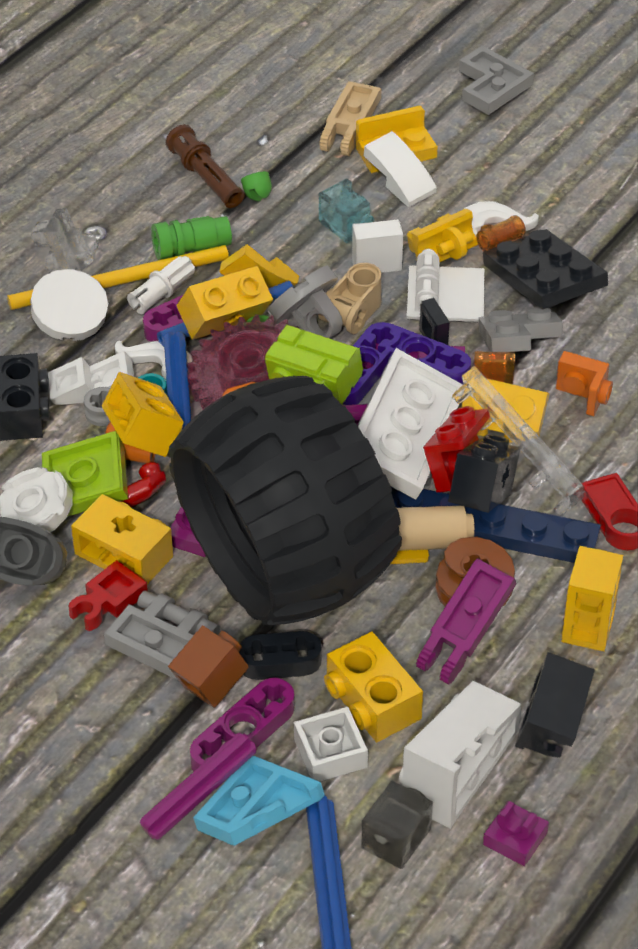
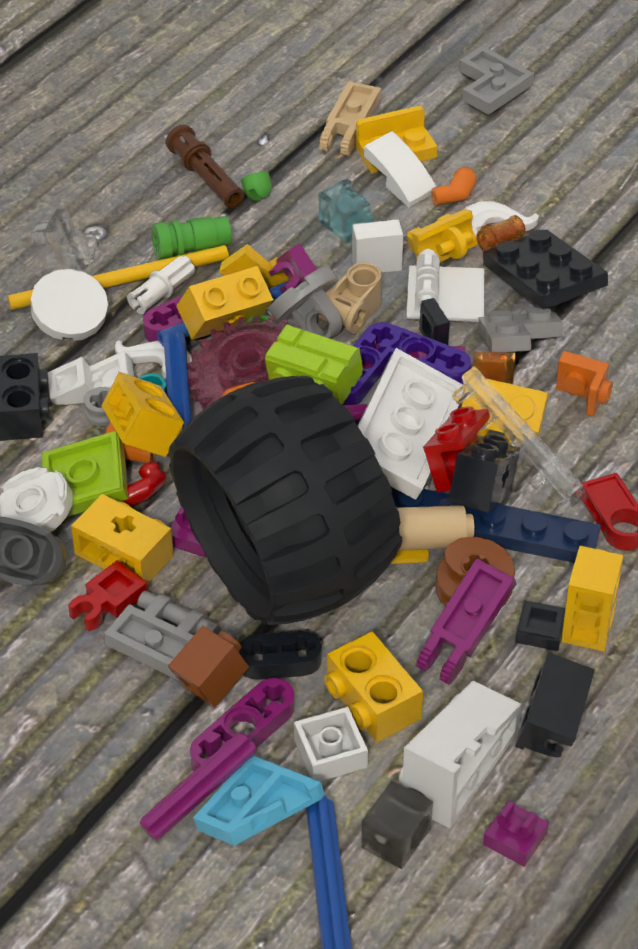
(295, 265): none -> magenta tile
(458, 190): none -> orange arm
(540, 625): none -> black tile

